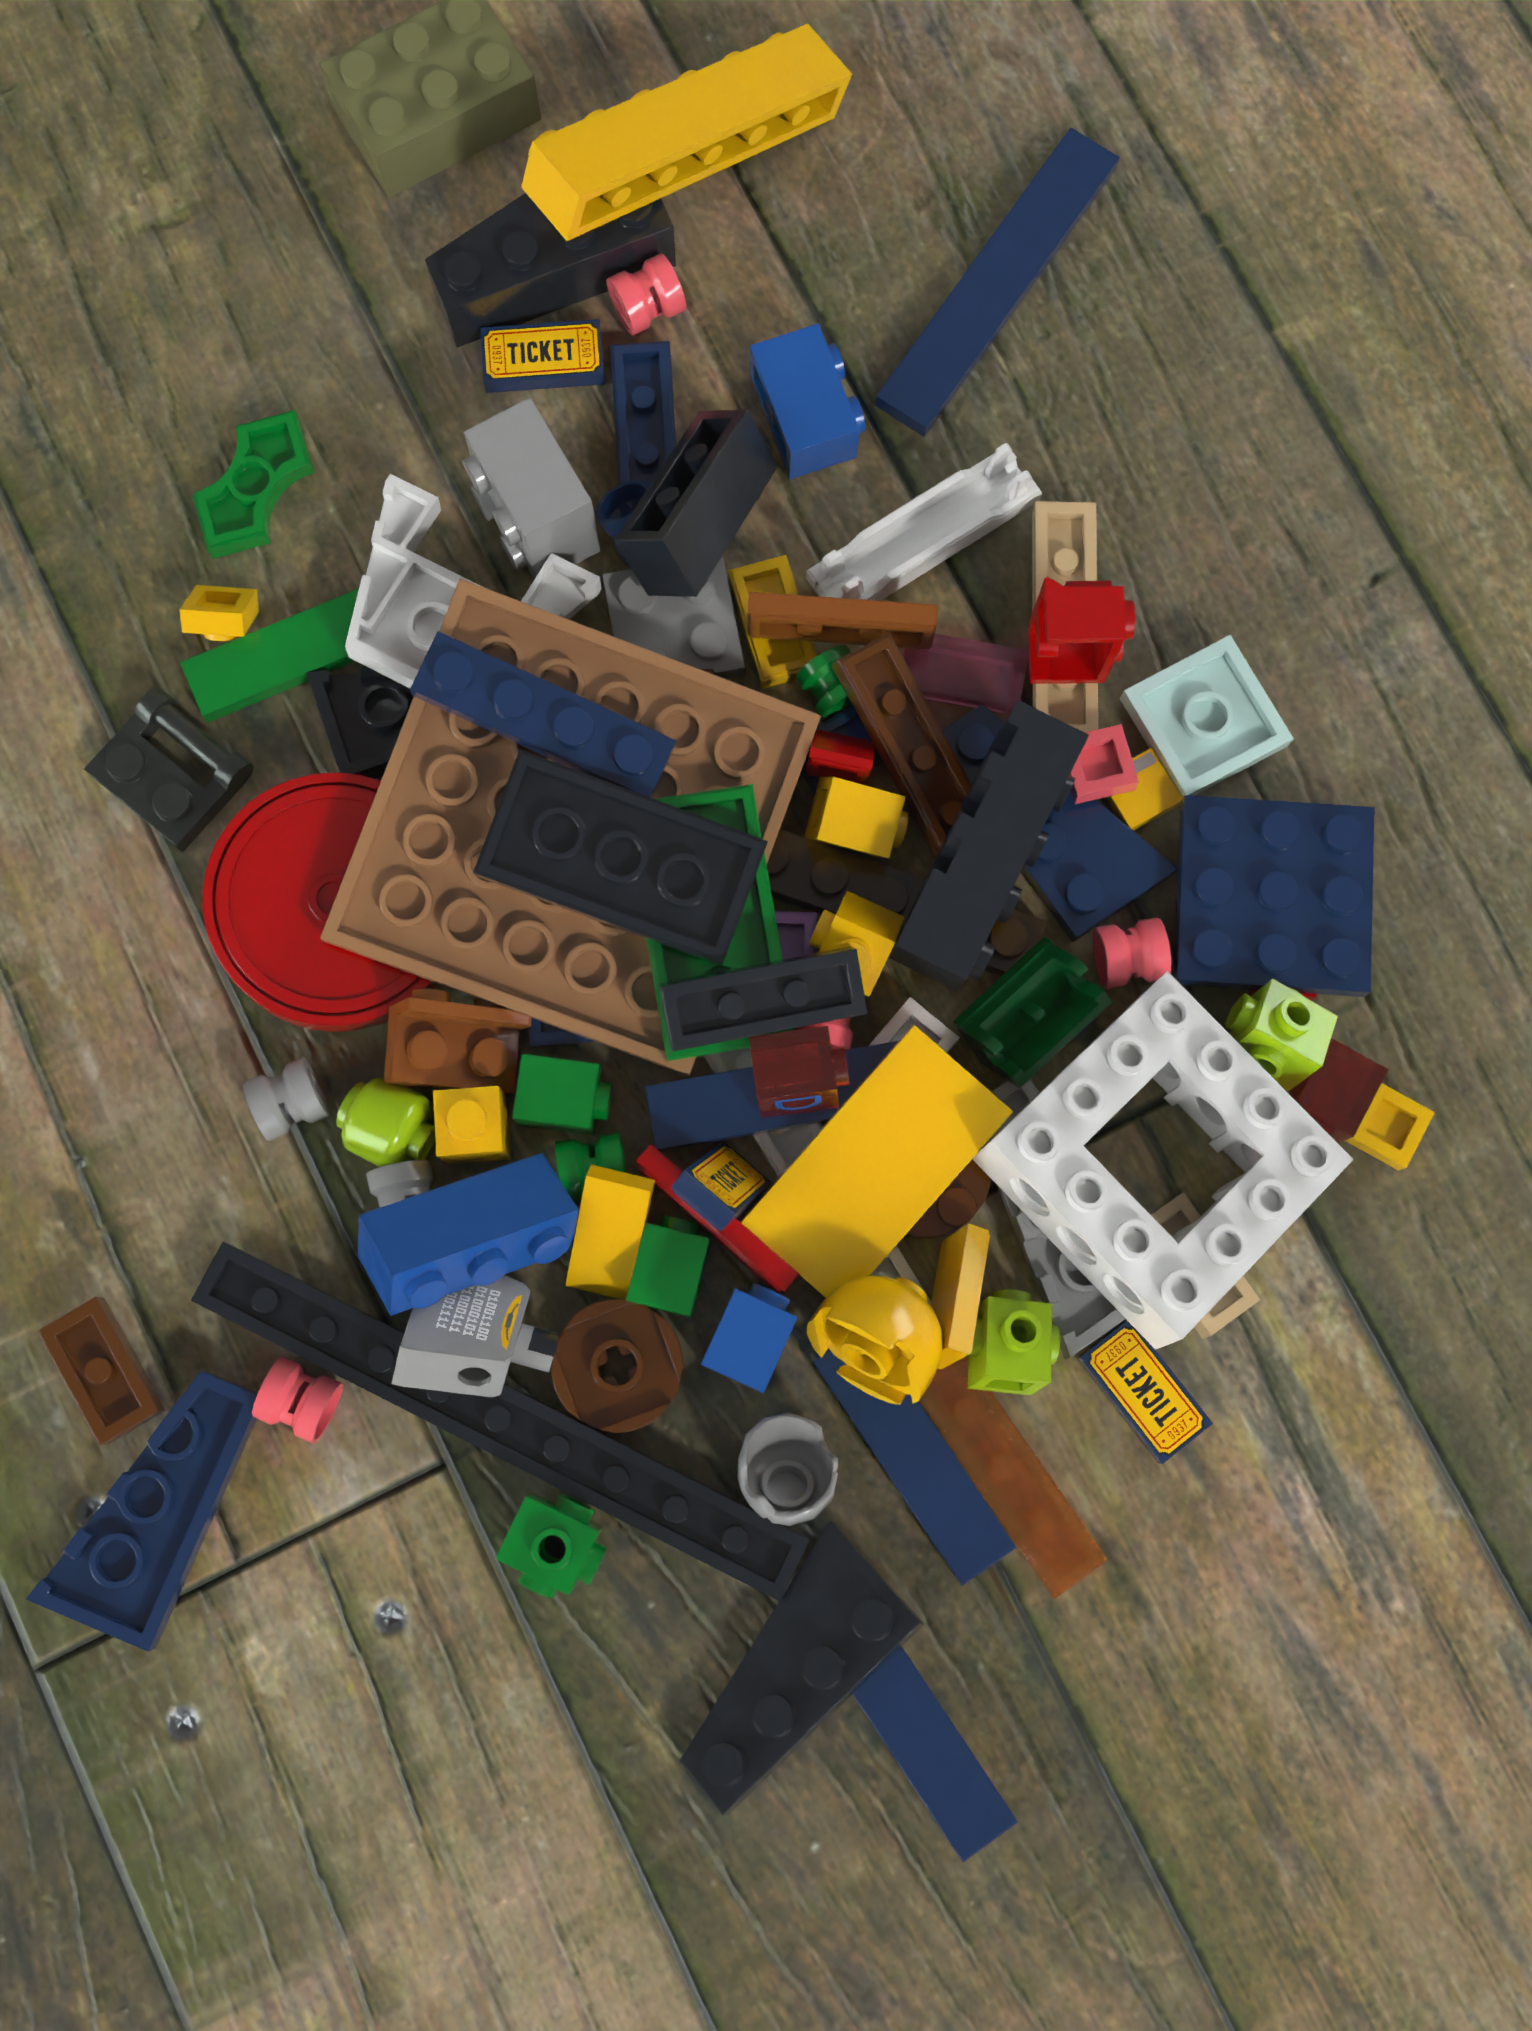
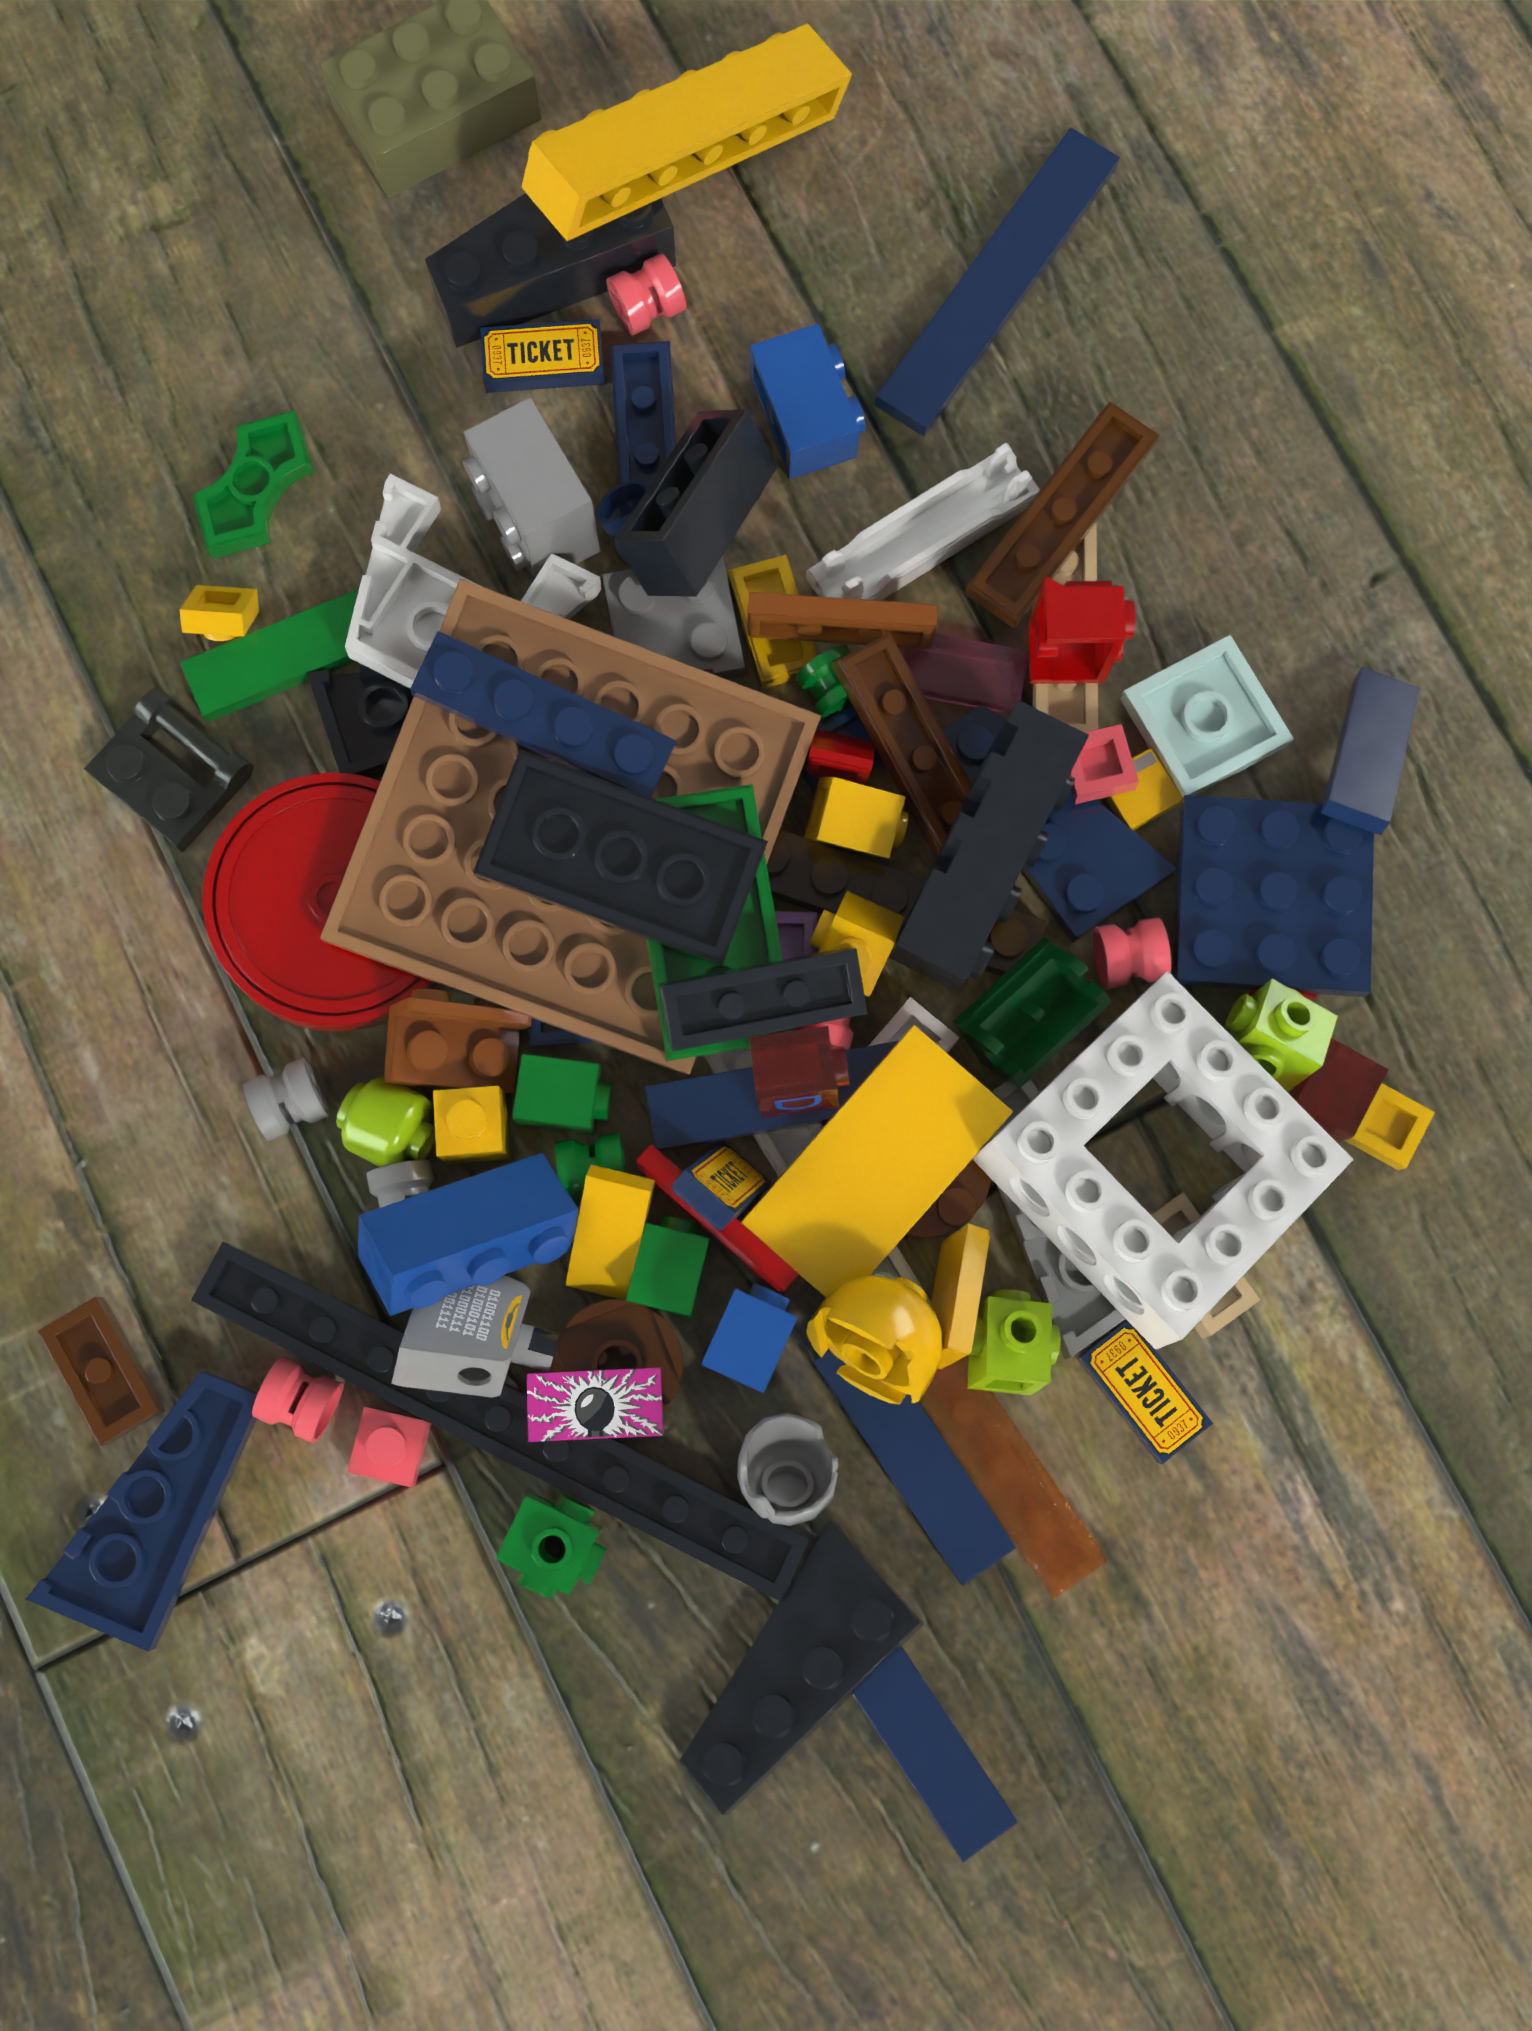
(389, 1446): none -> coral plate
(594, 1404): none -> tile
(1061, 514): none -> reddish brown tile
(1371, 751): none -> dark blue tile

